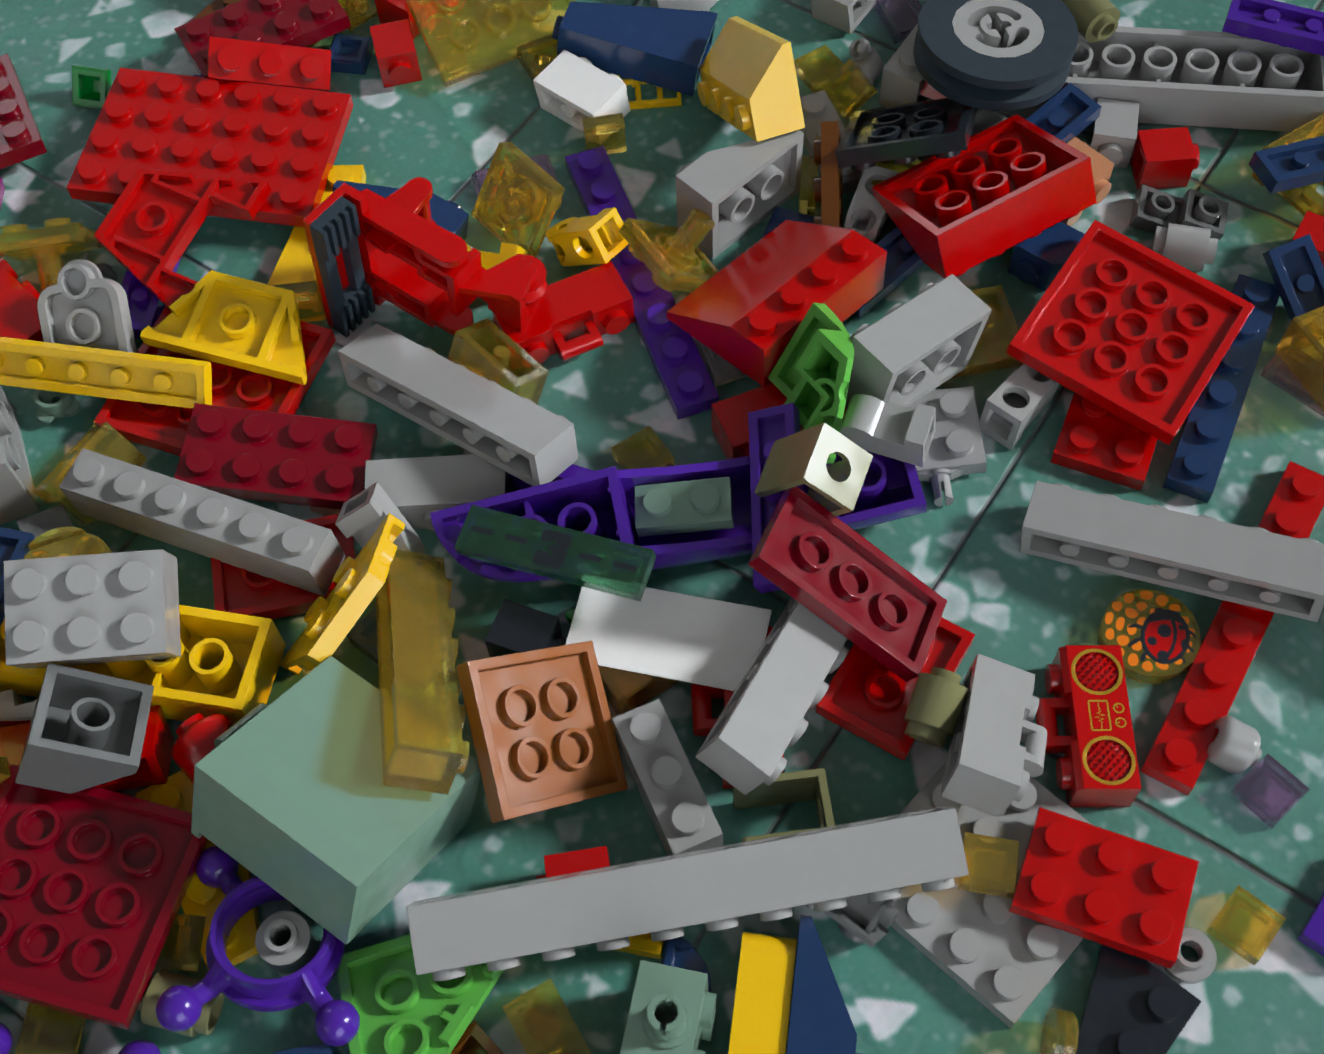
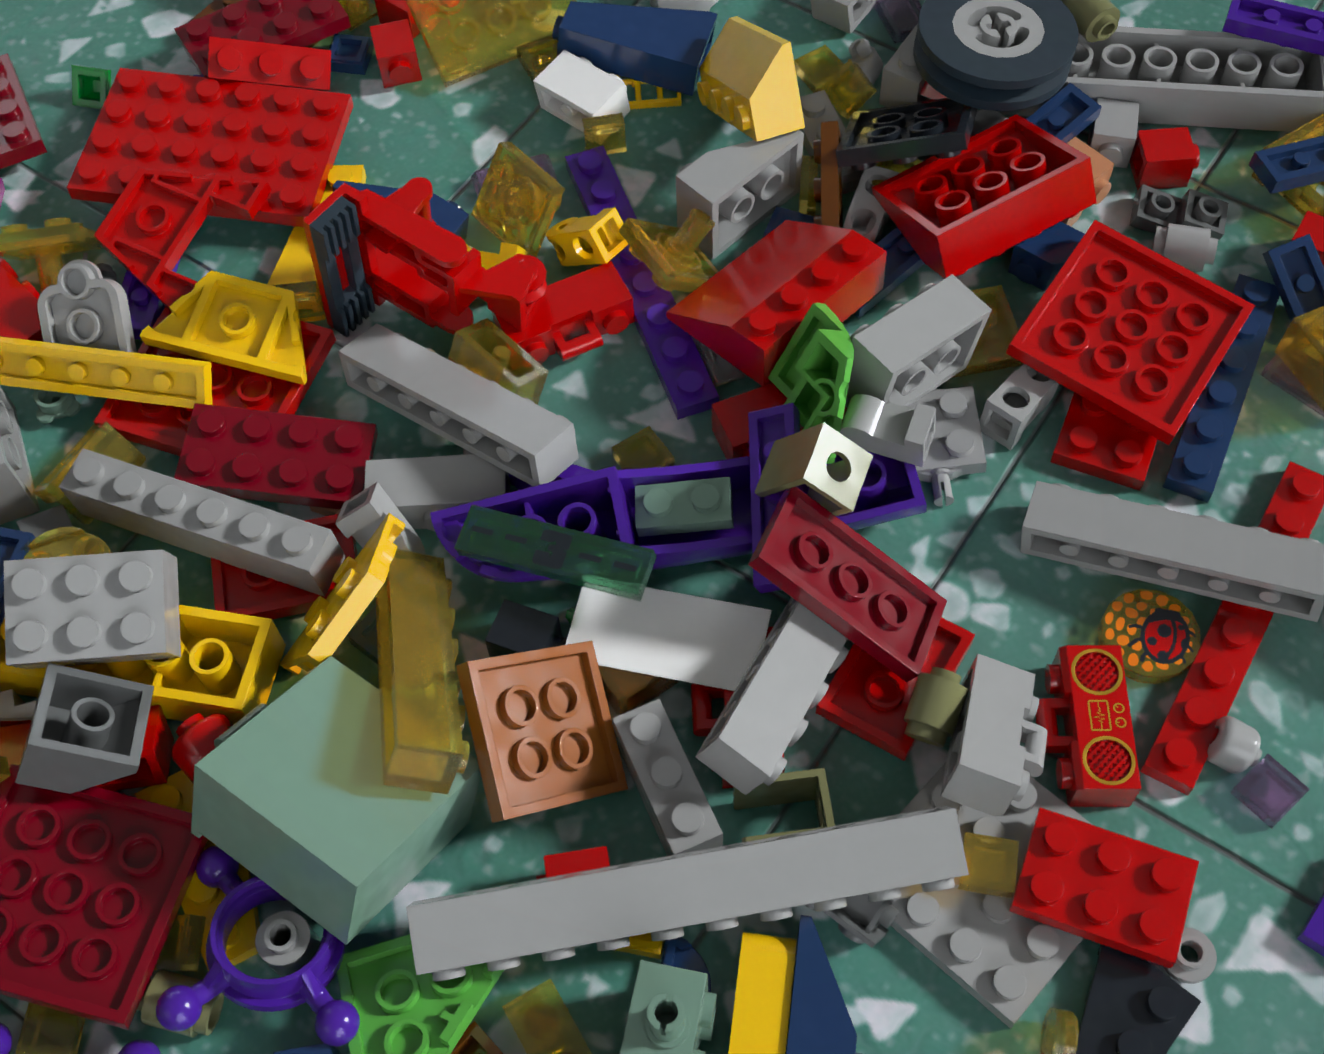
(1246, 925): clear yellow tile -> none

